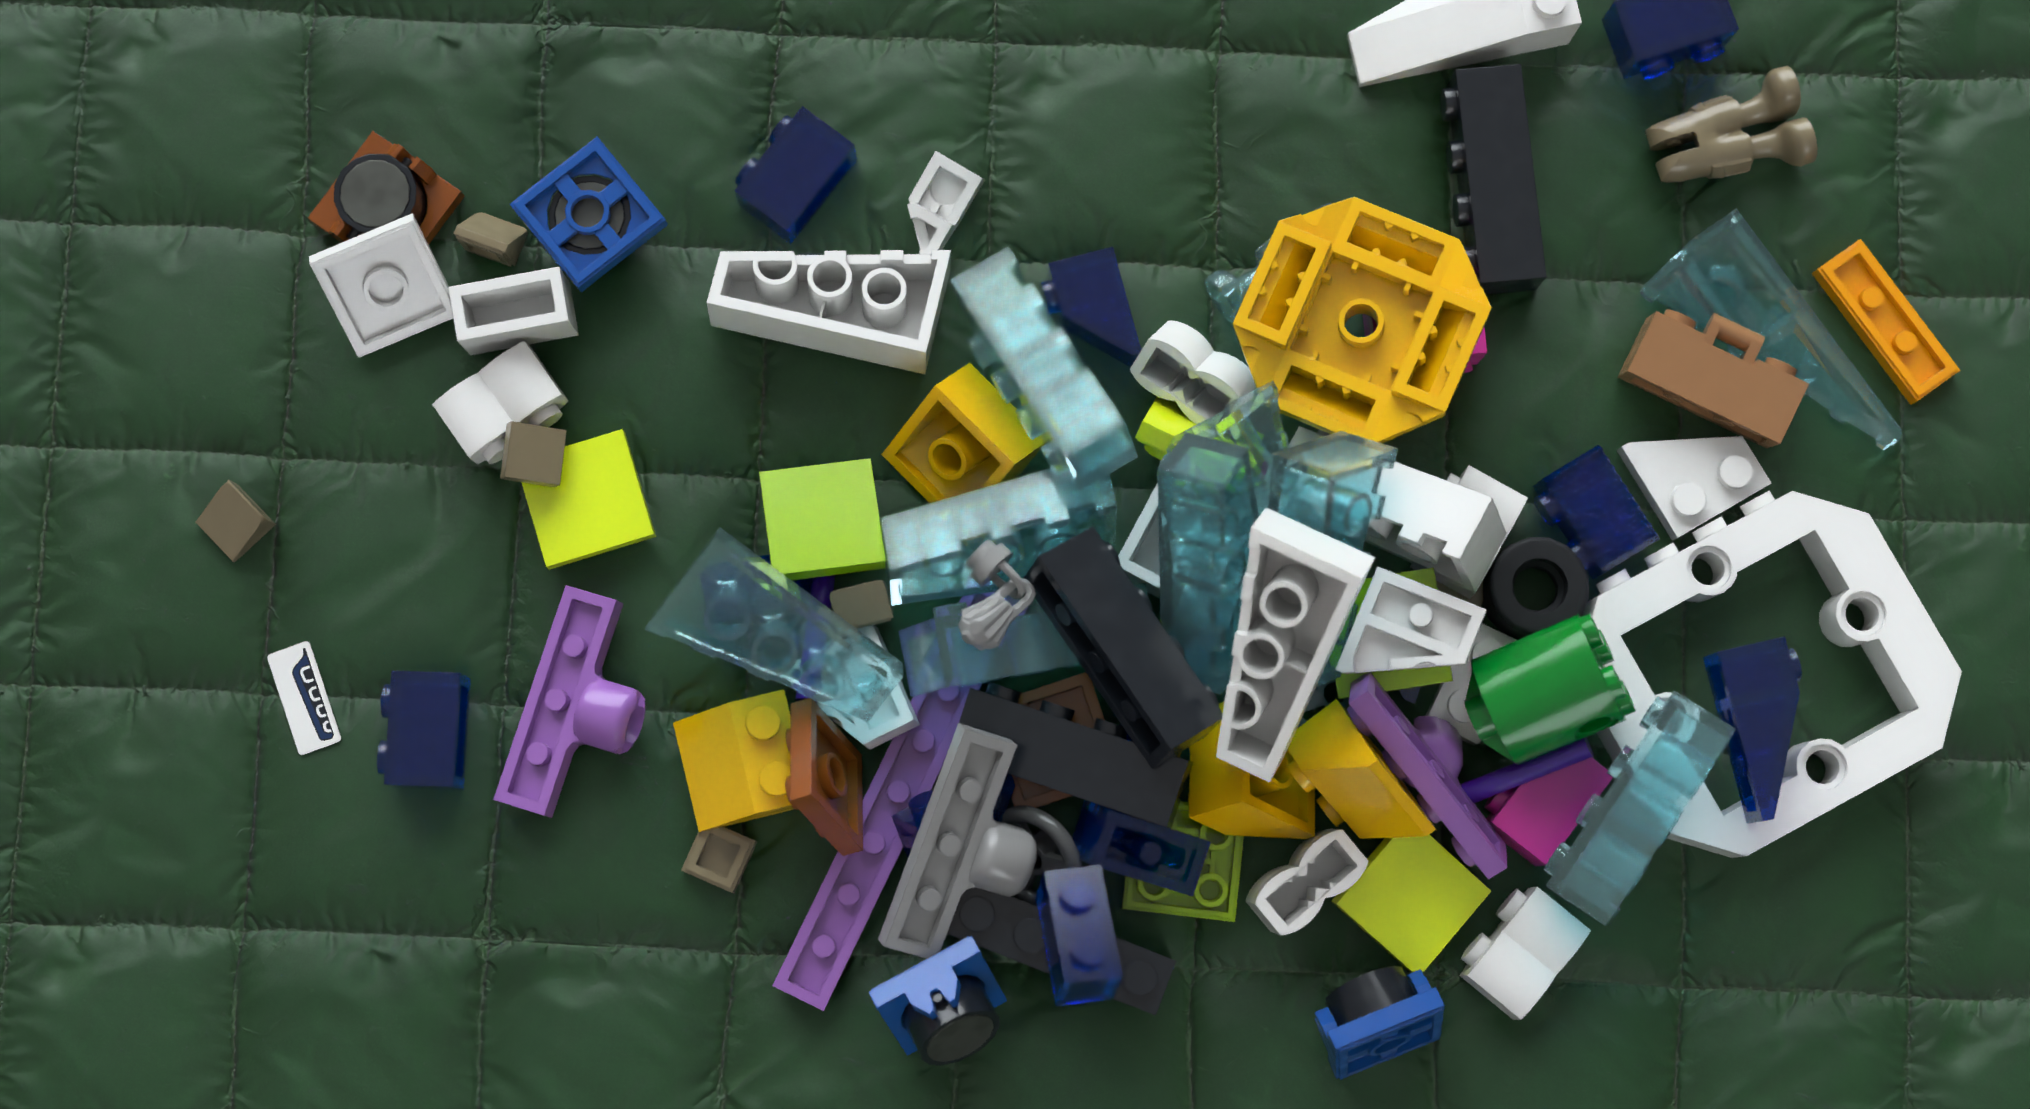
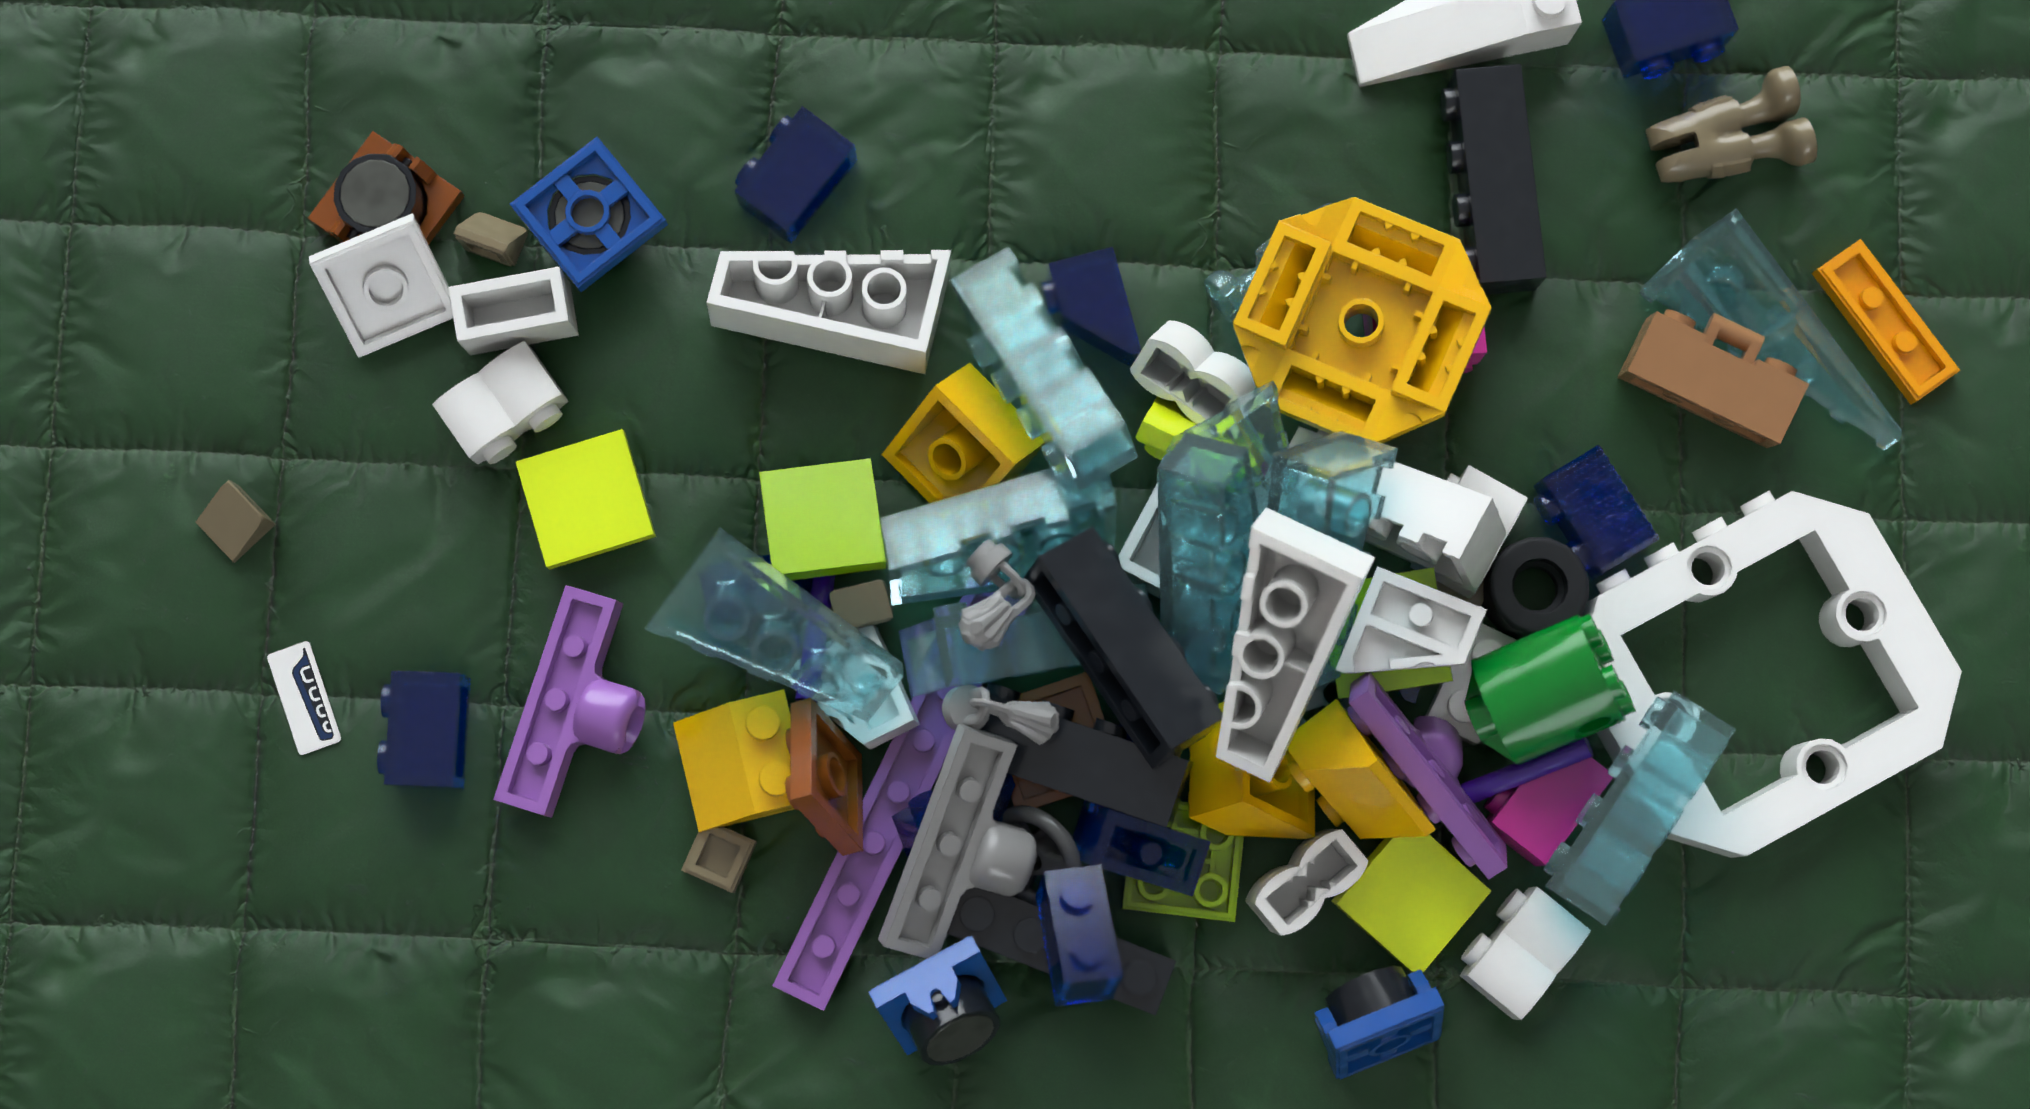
(533, 454): dark tan tile -> none
(941, 201): white slope -> none
(972, 707): none -> light grey piece
(1693, 477): white wing -> none
(1758, 697): clear blue slope -> none

